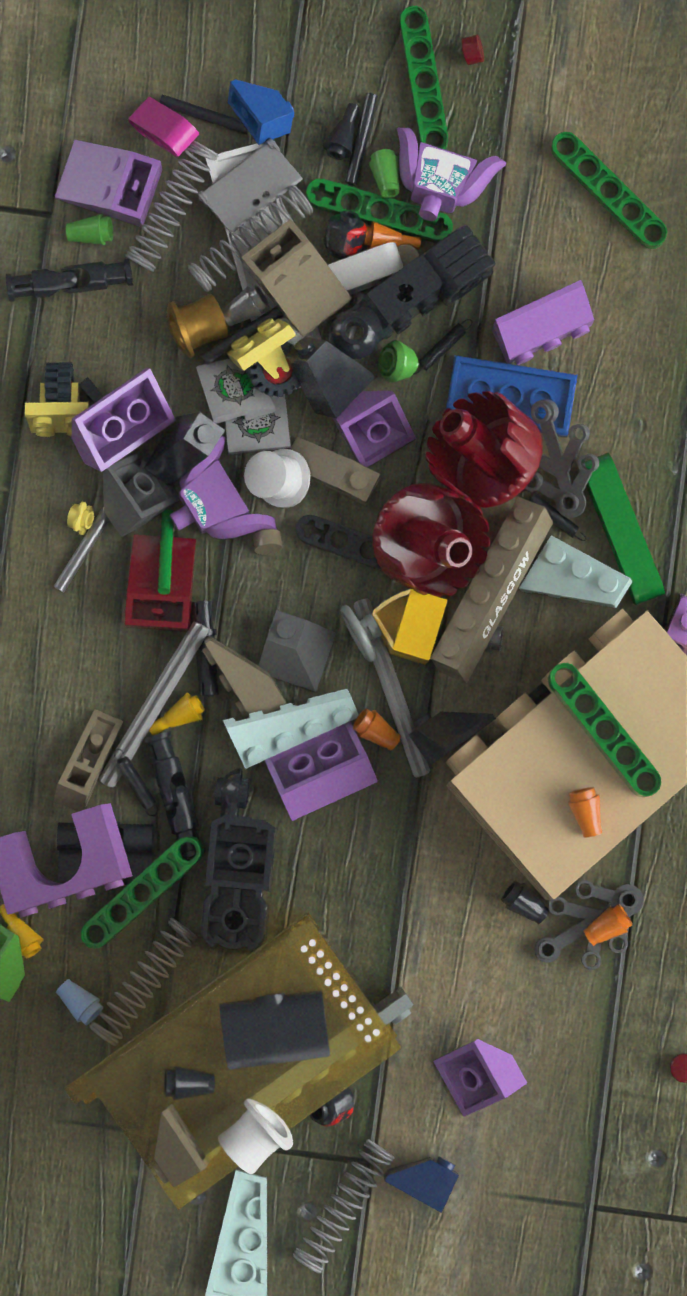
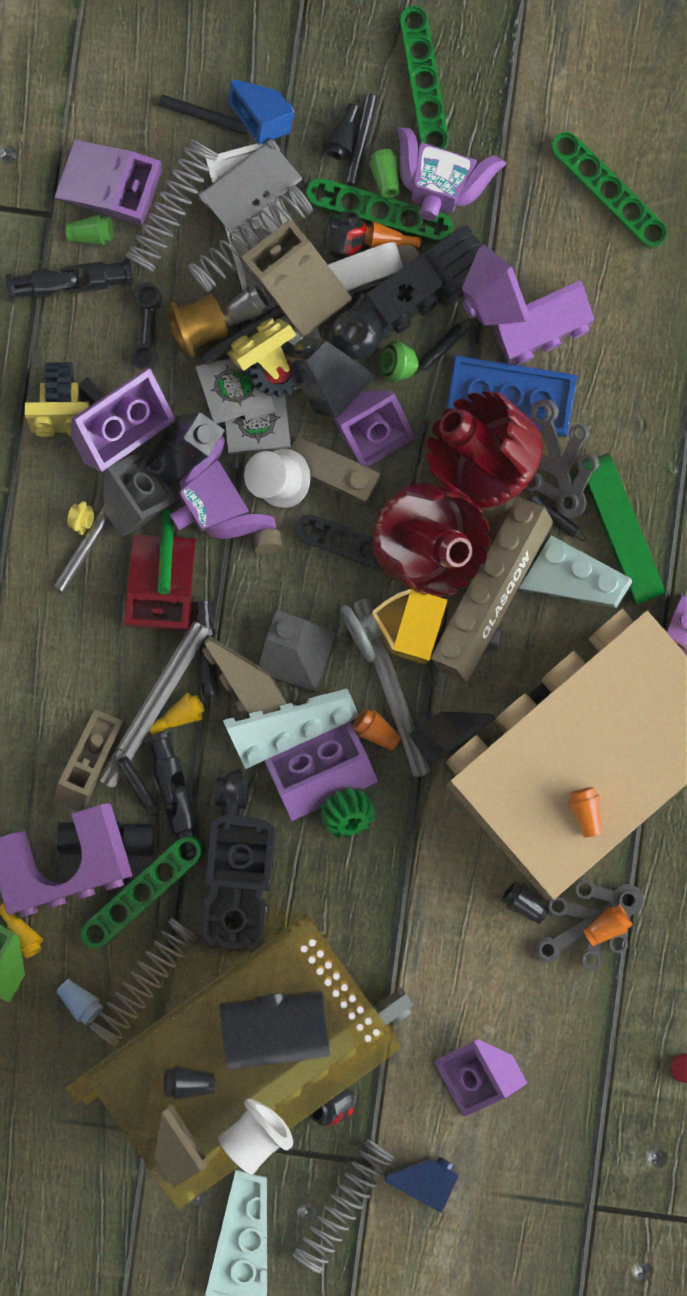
(150, 299): none -> black bar
(163, 126): dark pink beam -> none
(347, 812): none -> green gear
(472, 49): dark red piece -> none
(493, 291): none -> medium lavender slope
(619, 737): green beam -> none

